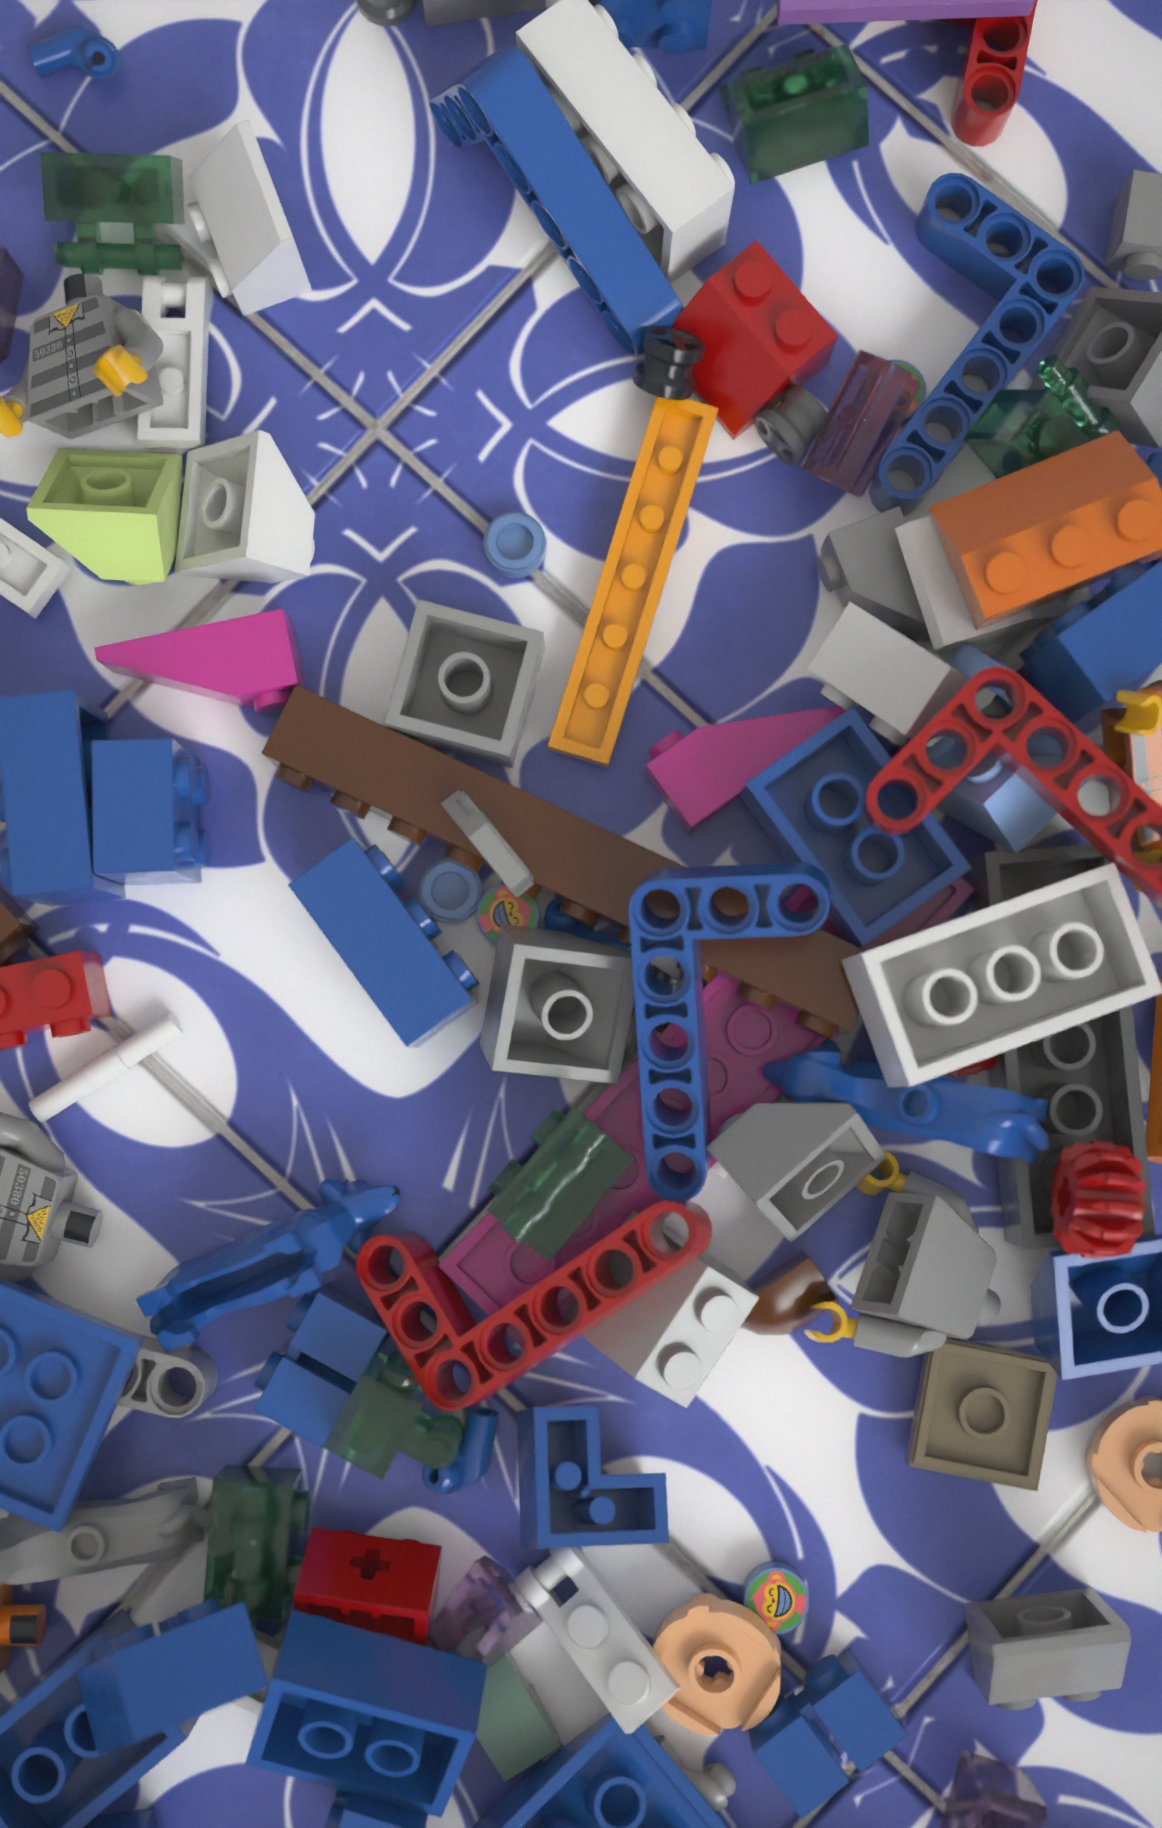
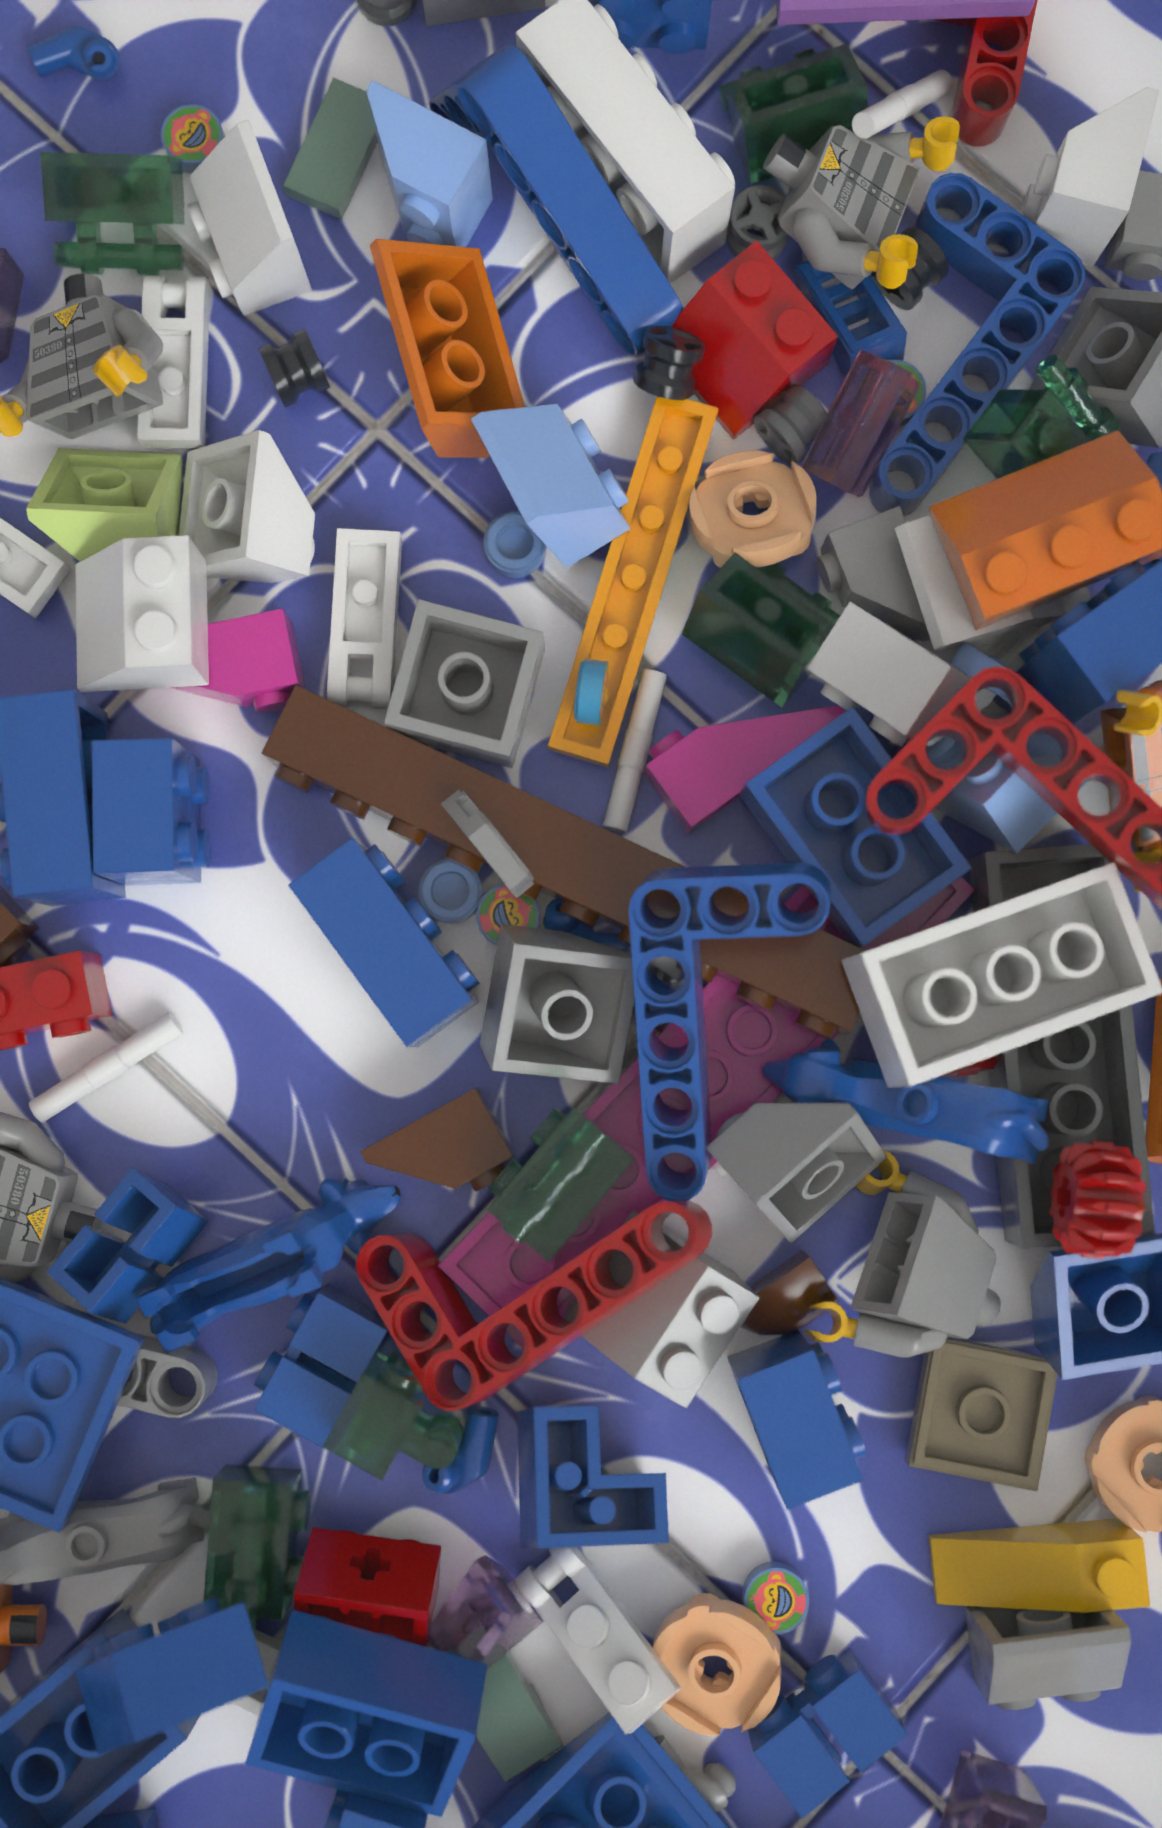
(111, 1273): none -> blue piece
(142, 616): none -> white slope
(191, 134): none -> tile
(294, 367): none -> black wheel
(334, 151): none -> sand green tile
(364, 615): none -> white plate
(432, 168): none -> light blue slope
(447, 340): none -> orange slope
(447, 1145): none -> reddish brown slope
(555, 478): none -> light blue slope
(591, 691): none -> dark azure tile
(634, 750): none -> white piece
(757, 209): none -> dark grey wheel
(760, 626): none -> clear green brick
(762, 538): none -> light nougat plate
(799, 1428): none -> blue brick
(853, 195): none -> torso
(880, 336): none -> blue slope
(901, 104): none -> white piece
(929, 270): none -> black wheel
(1042, 1567): none -> yellow slope
(1093, 176): none -> white slope

